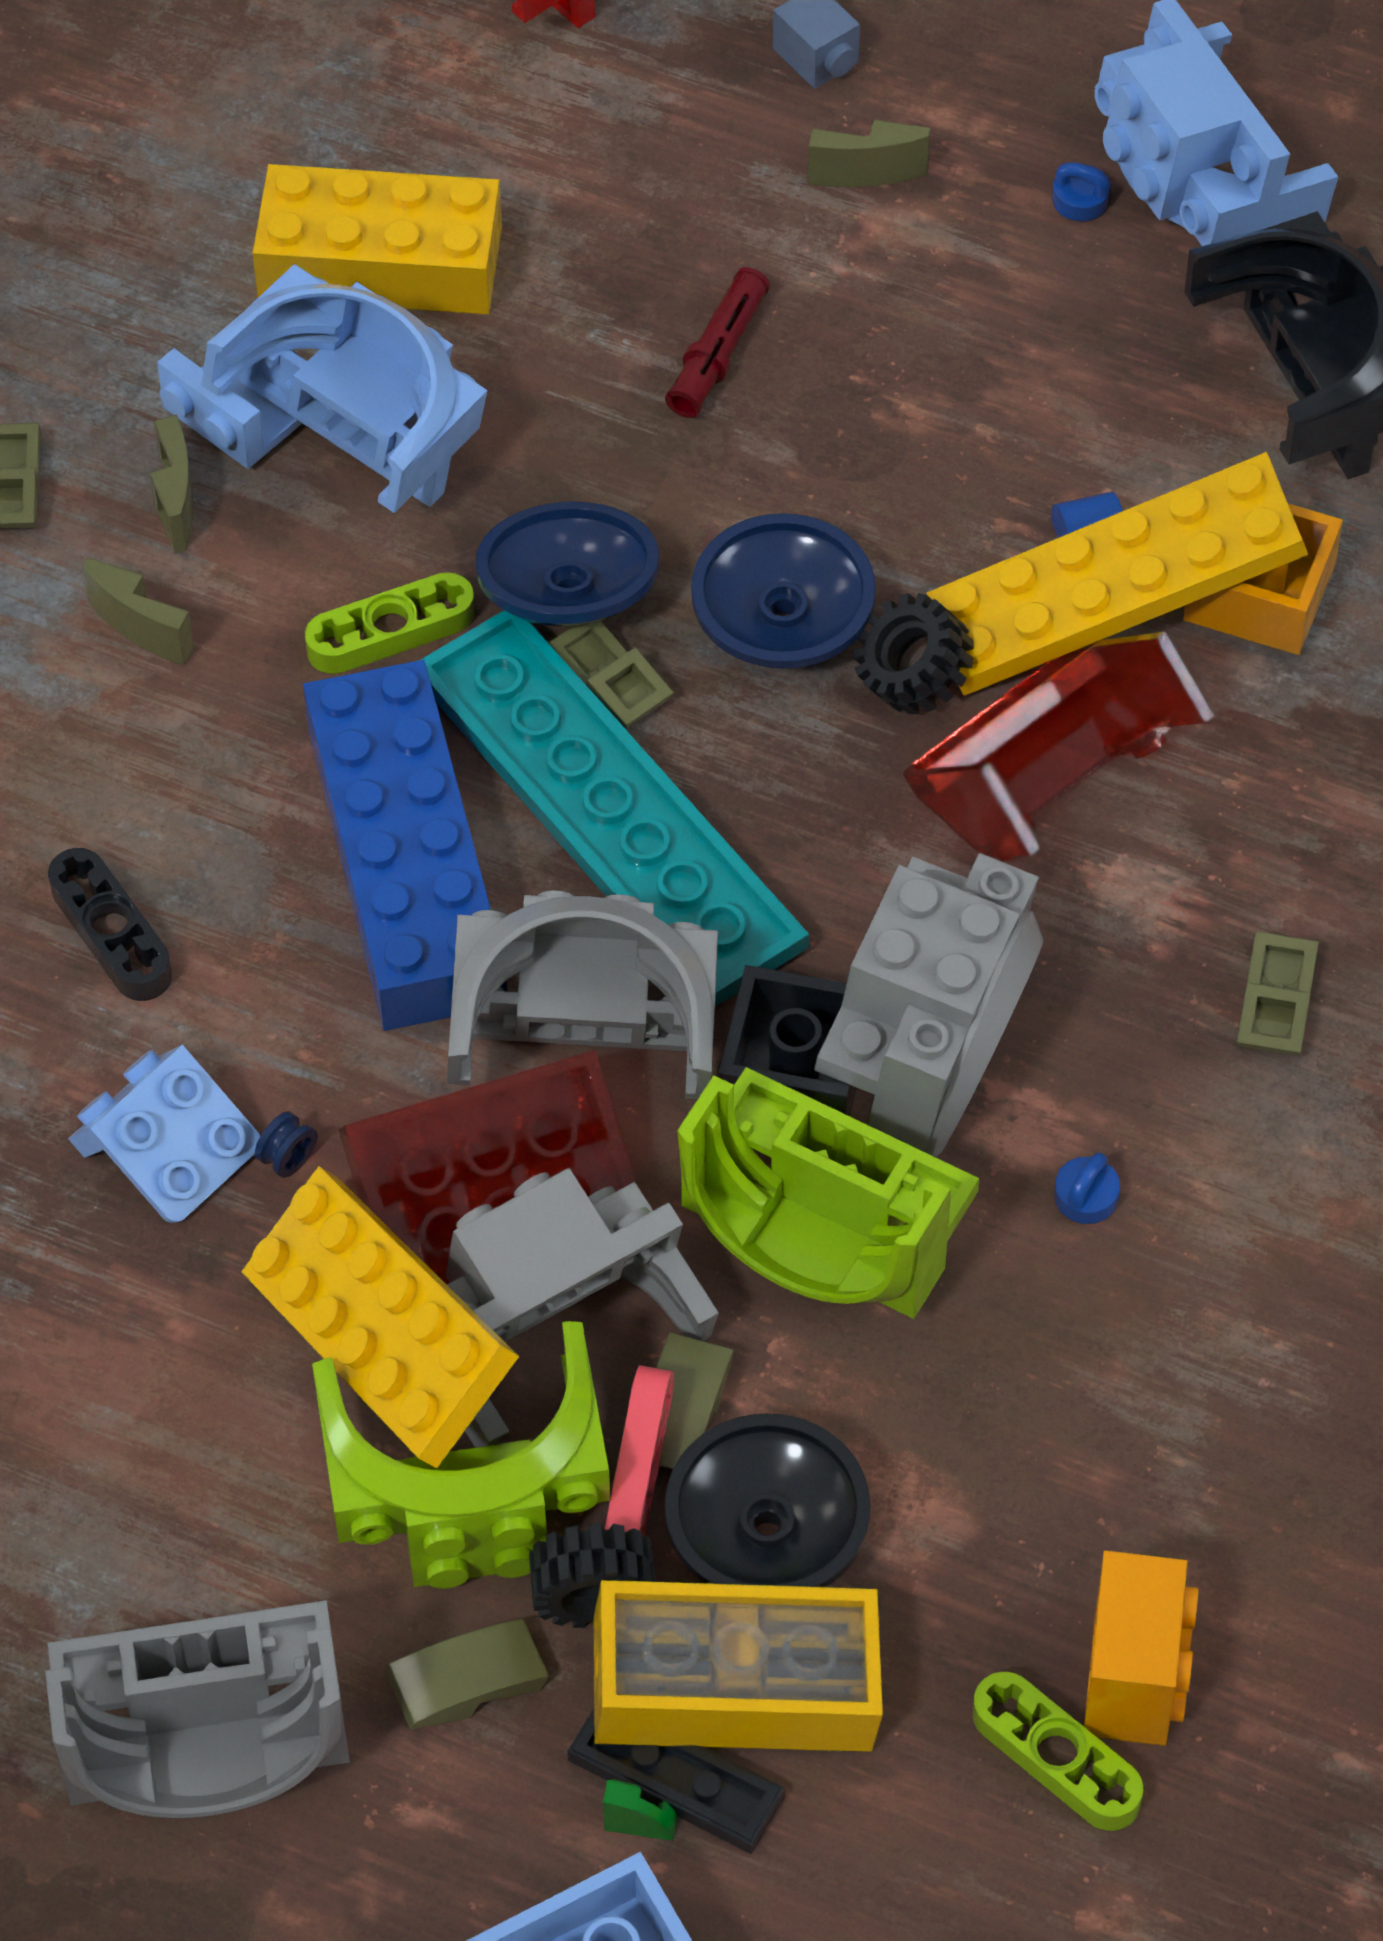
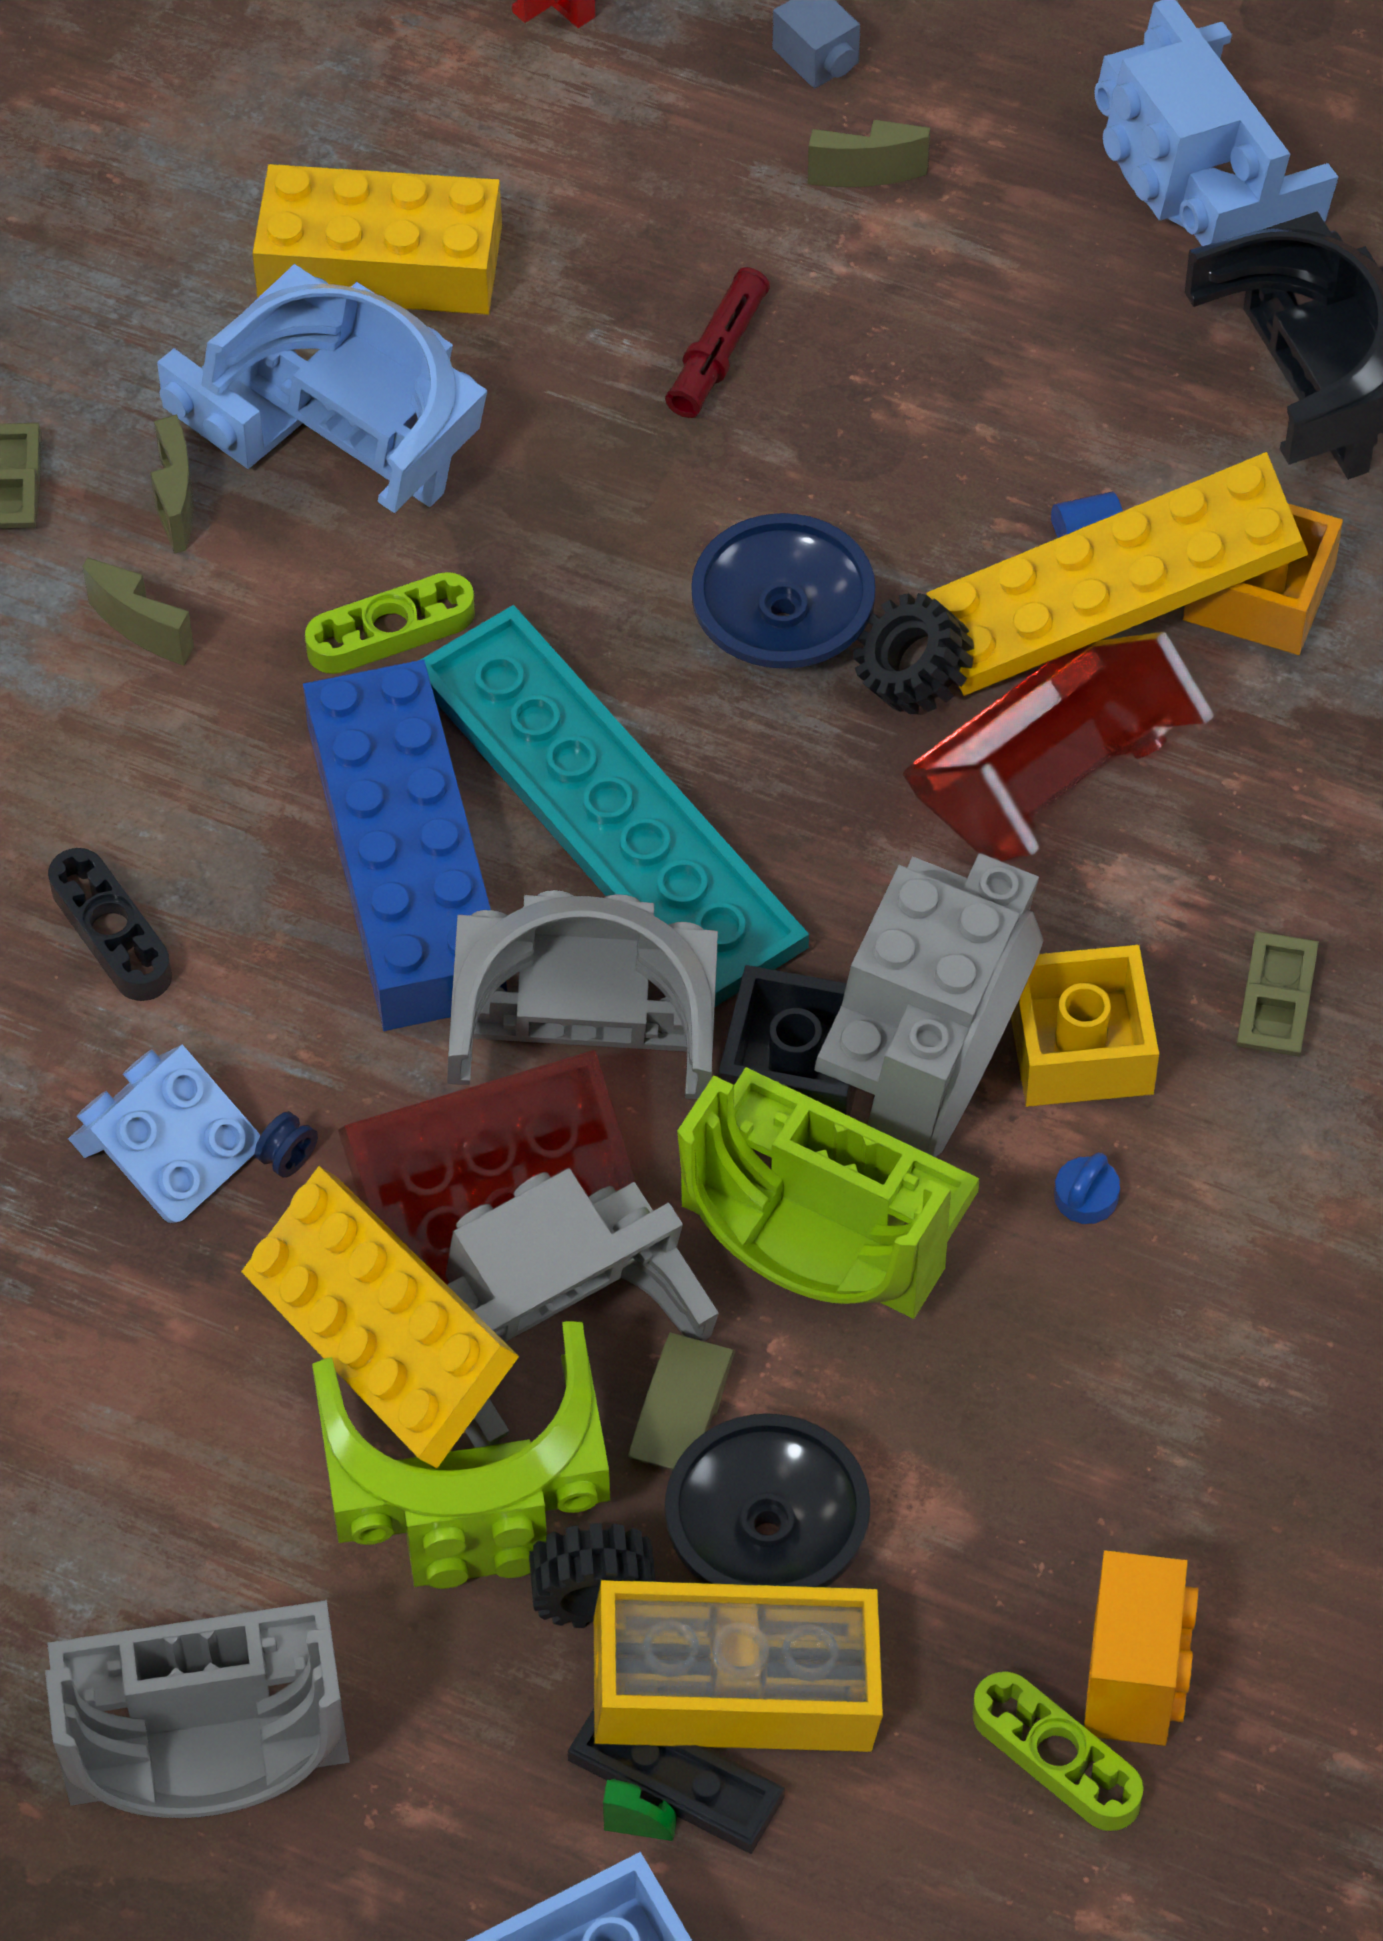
(466, 1670): olive slope -> none
(567, 563): dark blue dish -> none
(616, 677): olive slope -> none
(641, 1449): coral beam -> none
(1080, 191): blue tile -> none
(1086, 1027): none -> yellow brick

